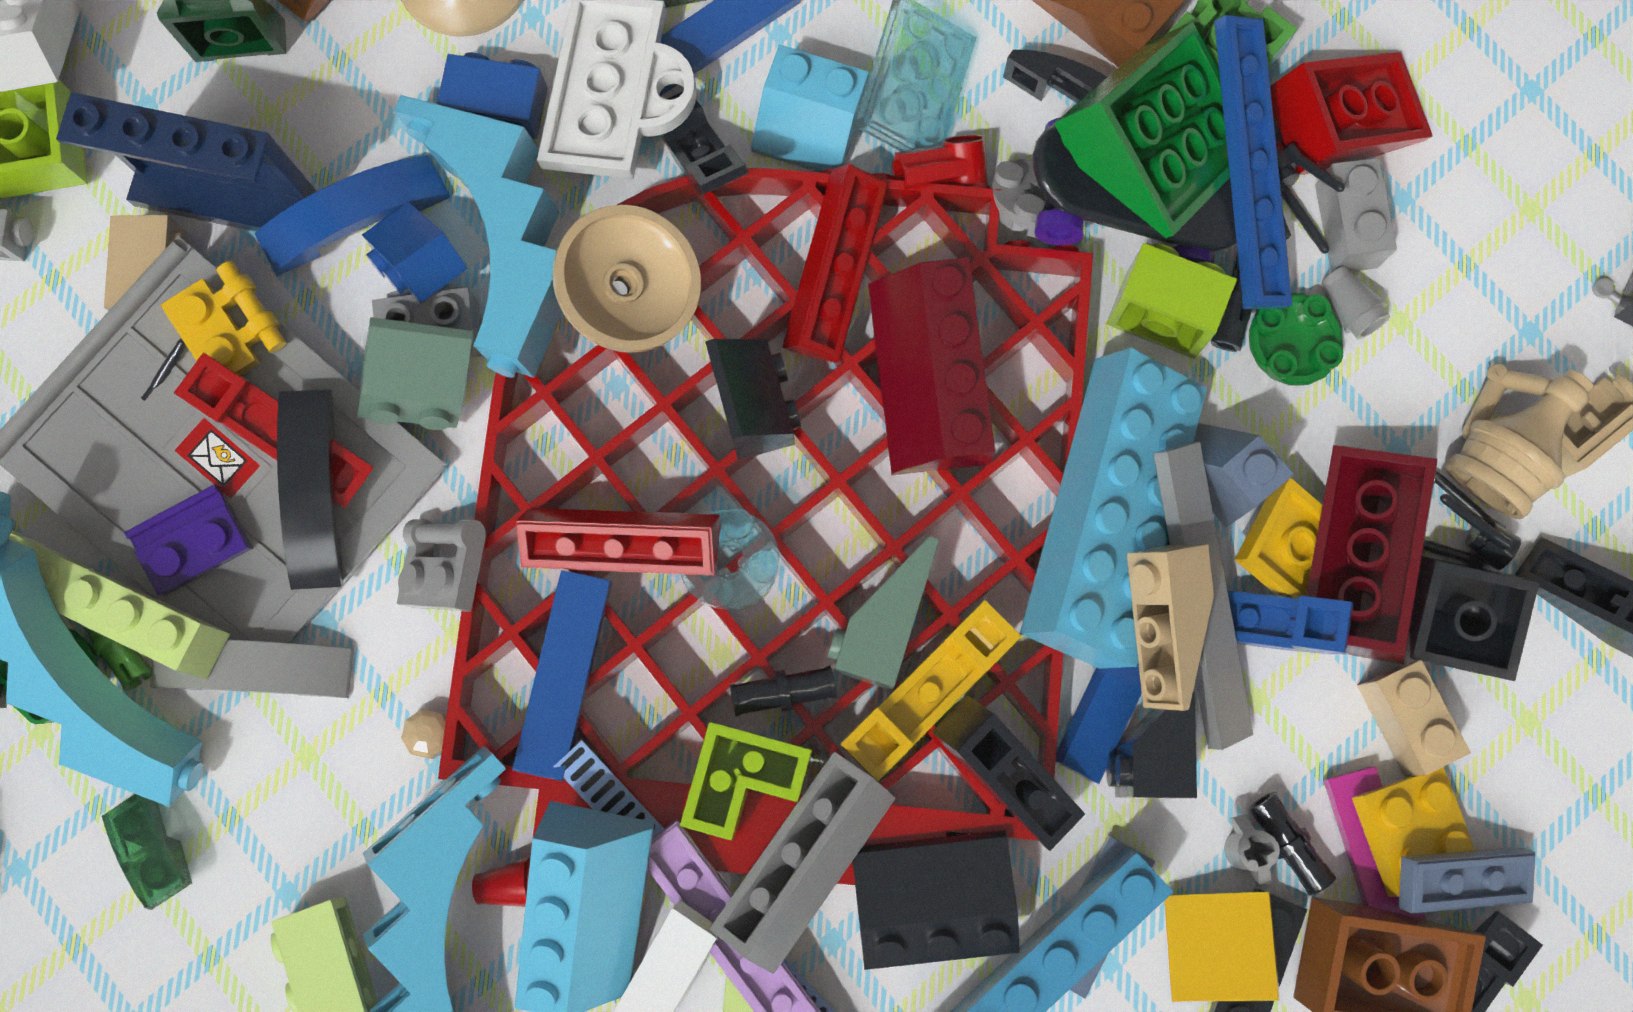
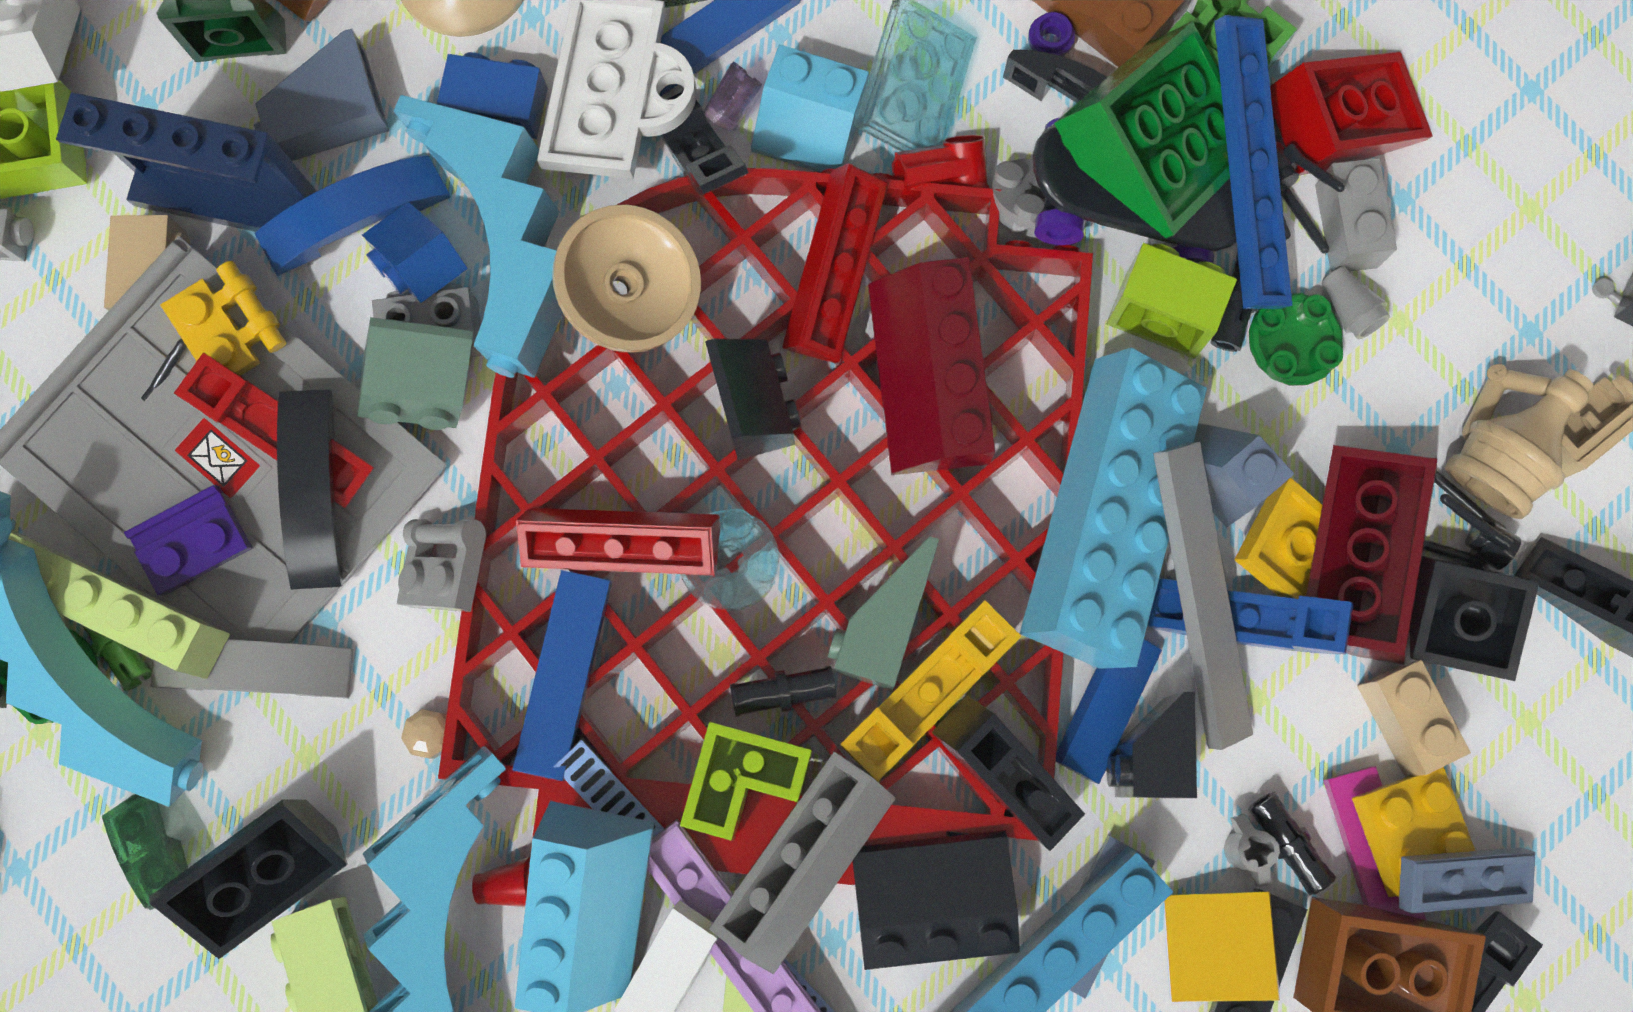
(253, 876): none -> black slope
(324, 101): none -> sand blue slope
(732, 97): none -> clear purple piece
(1054, 24): none -> dark purple plate
(1171, 617): tan slope -> none

